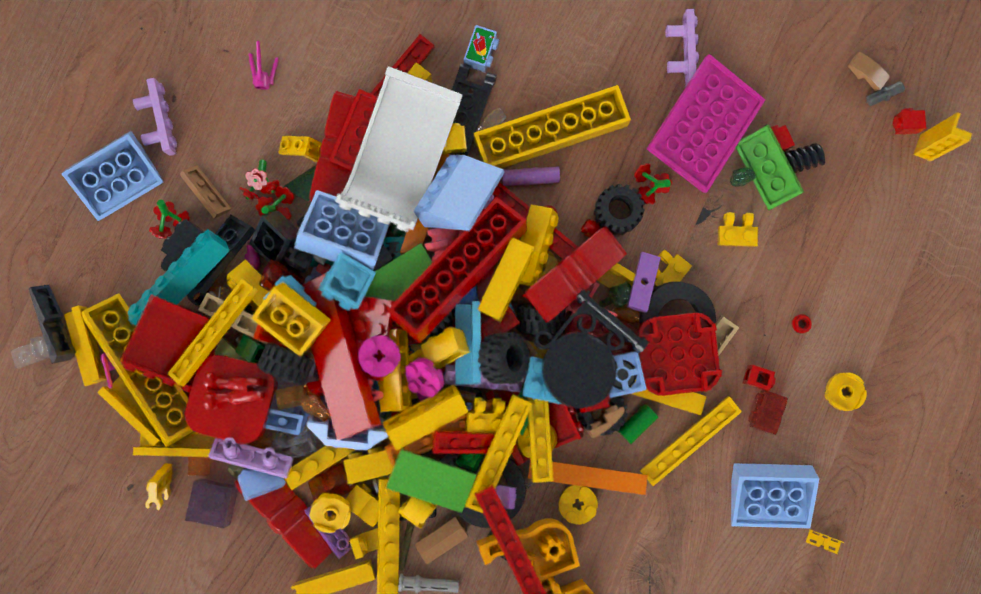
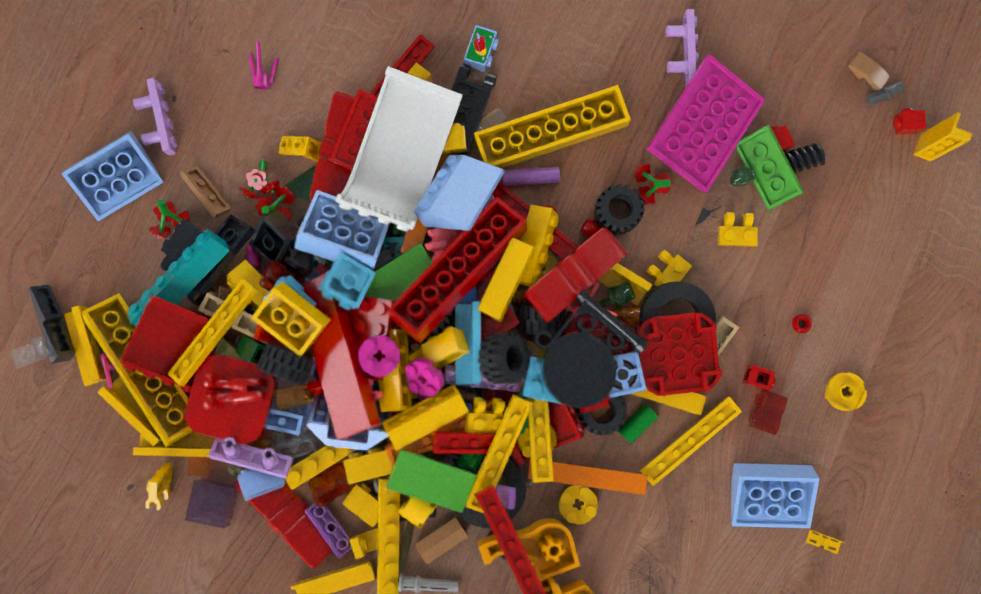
(313, 405): clear orange cone -> none
(334, 503): yellow plate -> none
(611, 417): medium nougat slope -> none
(646, 272): medium lavender tile -> none

